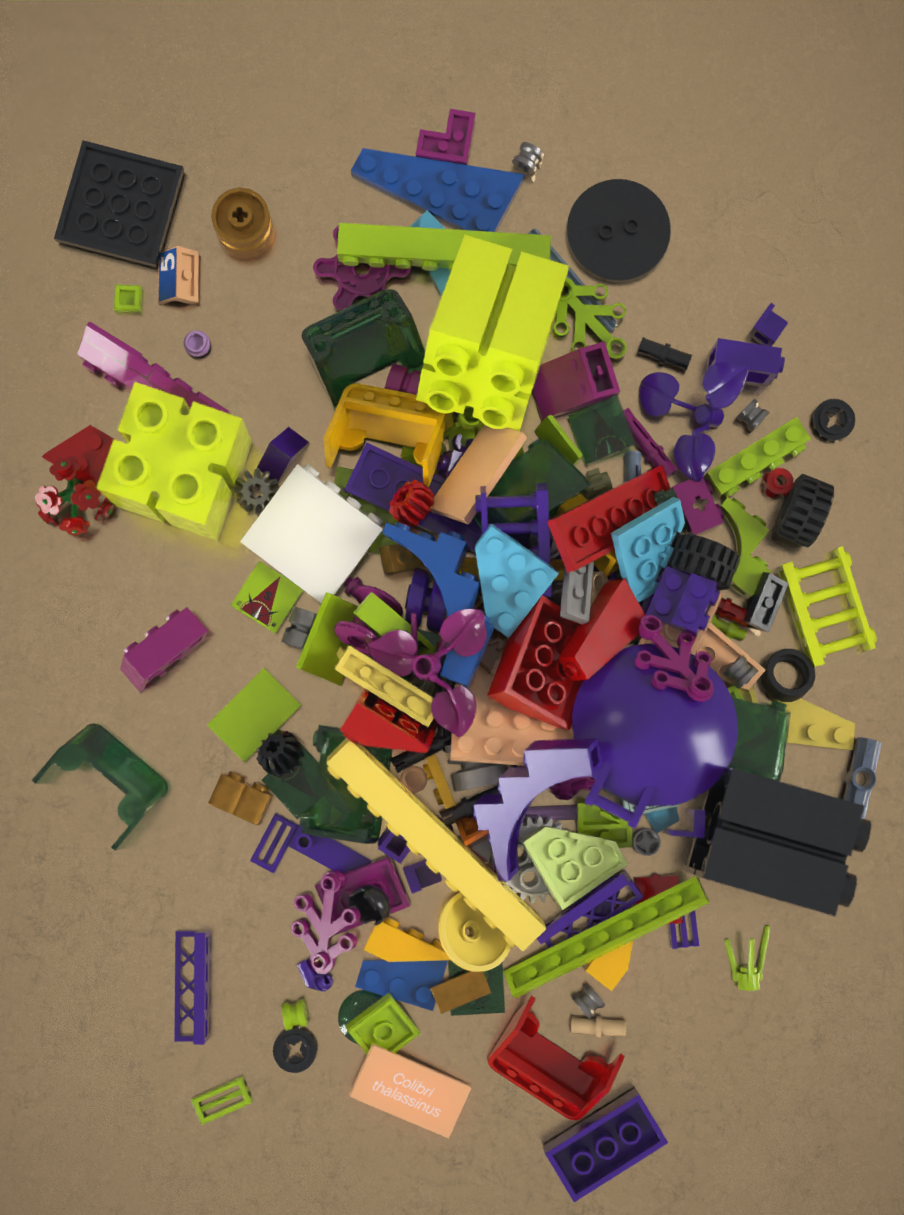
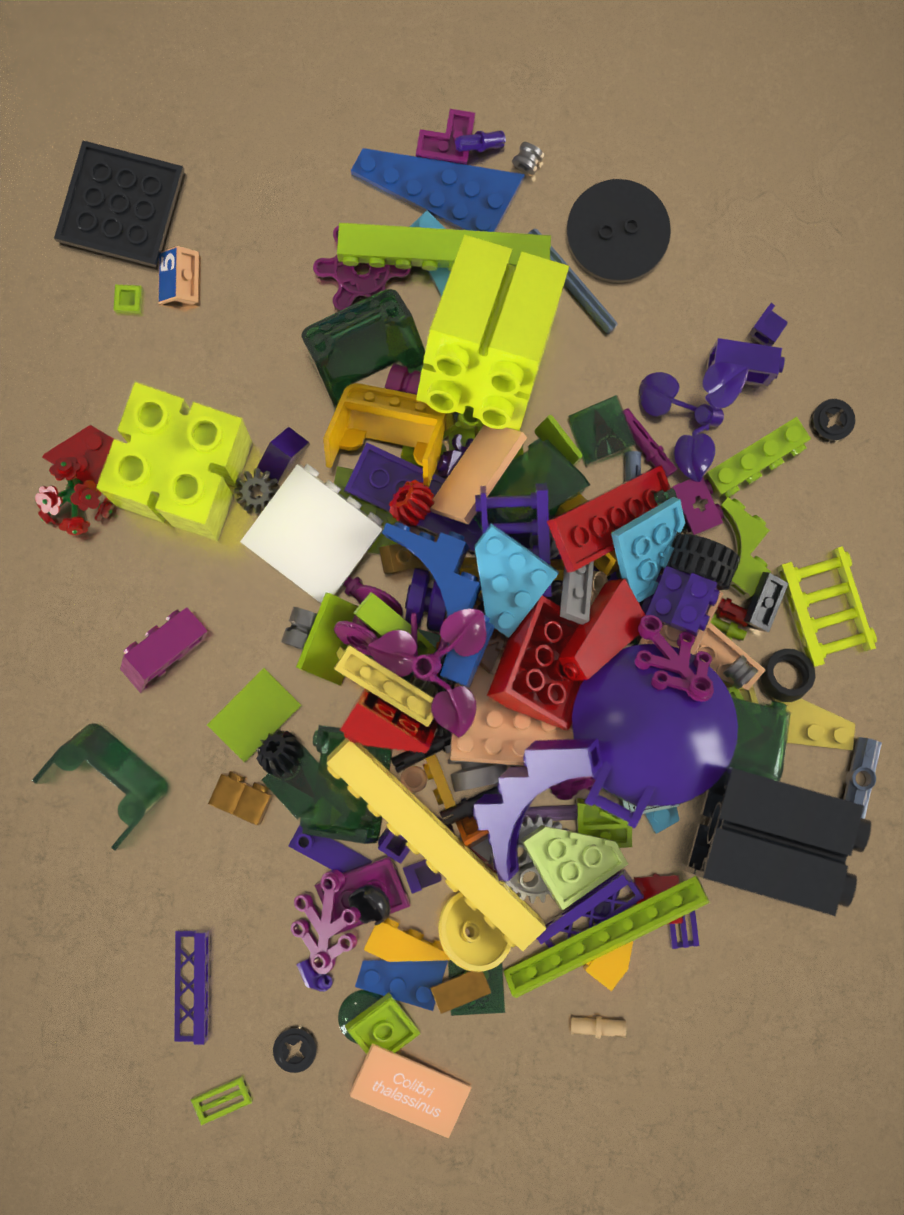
(126, 366): magenta wedge -> none
(196, 343): lavender plate -> none
(245, 206): pearl gold wheel -> none
(267, 597): lime tile -> none
(285, 821): dark purple tile -> none
(294, 1014): lime wheel -> none
(480, 141): none -> dark purple axle
(548, 1070): red windscreen -> none
(575, 381): magenta slope -> none
(585, 315): lime plant -> none
(588, 1001): flat silver wheel -> none
(599, 483): olive gear -> none
(604, 1145): dark purple brick -> none
(649, 843): flat silver wheel -> none
(664, 353): black pin -> none
(694, 825): dark purple panel -> none
(749, 975): lime plant -> none
(753, 414): flat silver wheel -> none
(773, 487): red brick -> none
(805, 510): black tyre -> none

